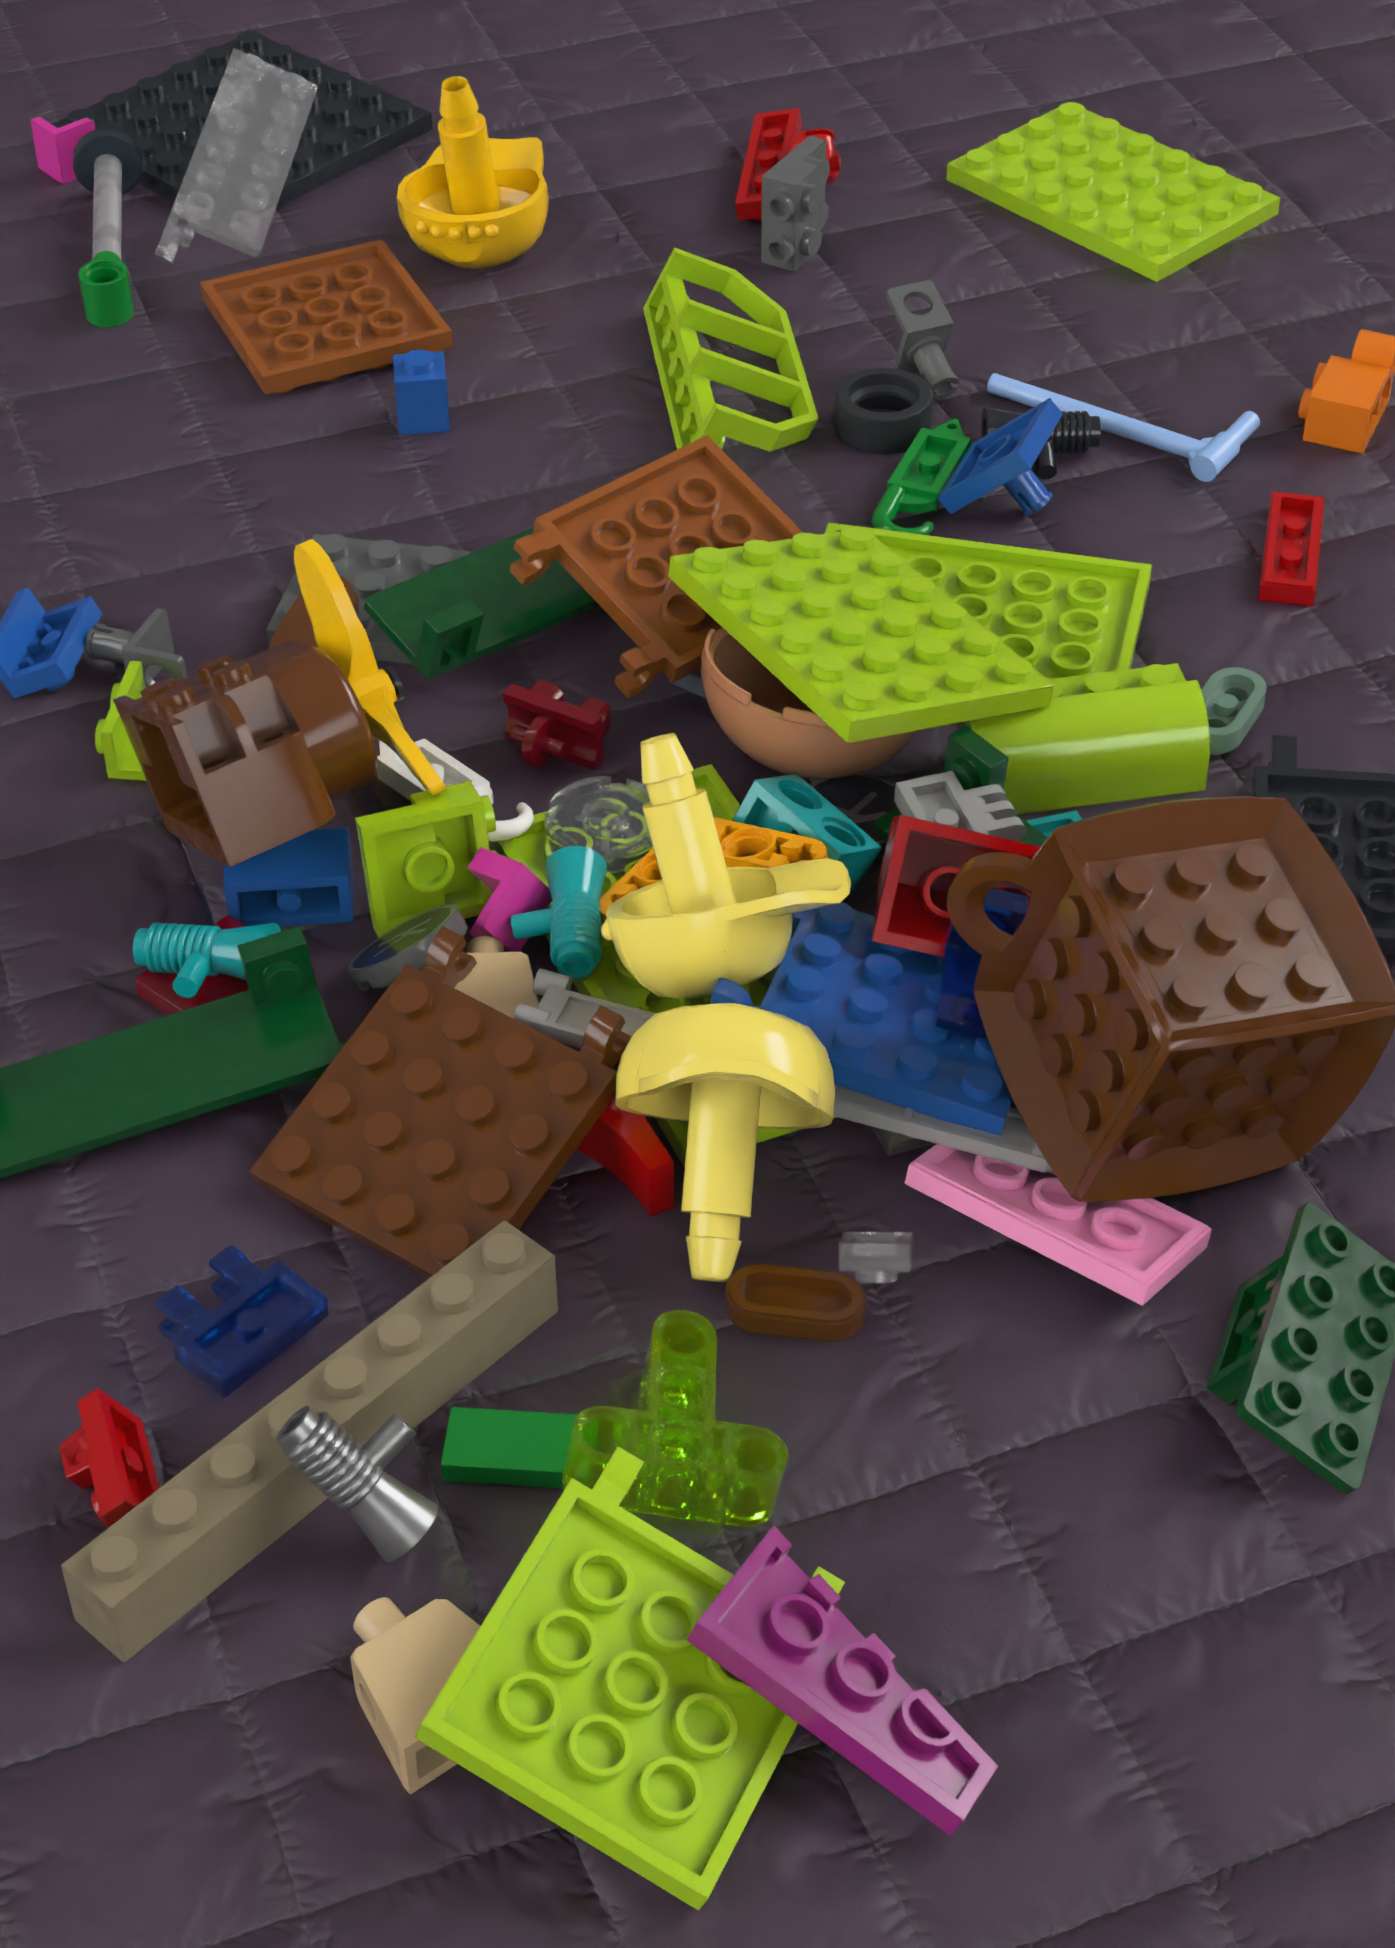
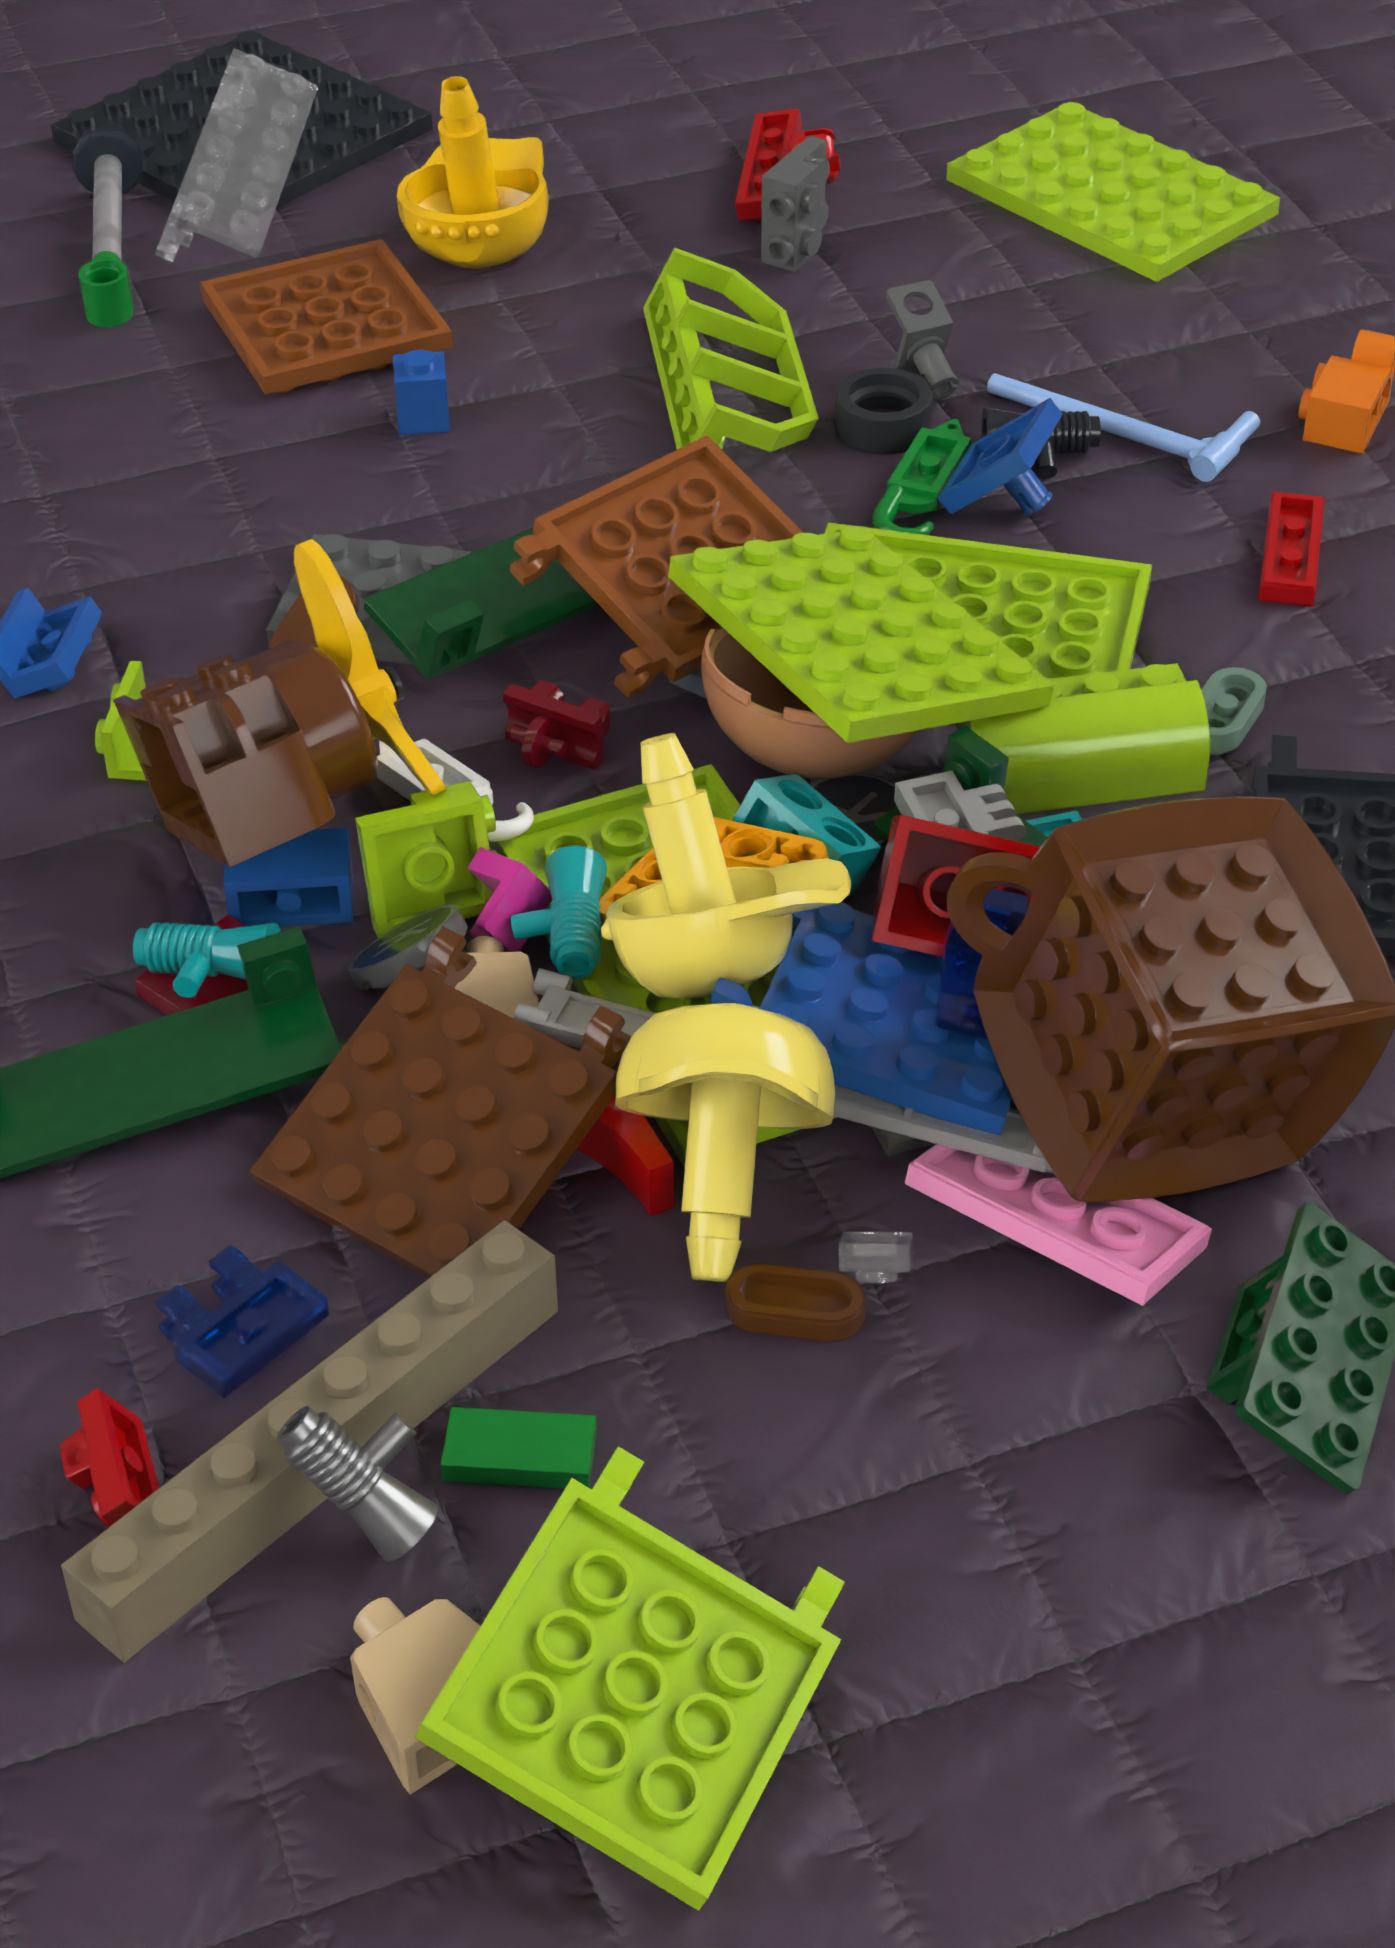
(56, 146): dark pink panel -> none
(149, 644): dark grey bracket -> none
(601, 818): clear tile -> none
(690, 1459): clear neon green beam -> none
(816, 1667): magenta wing -> none

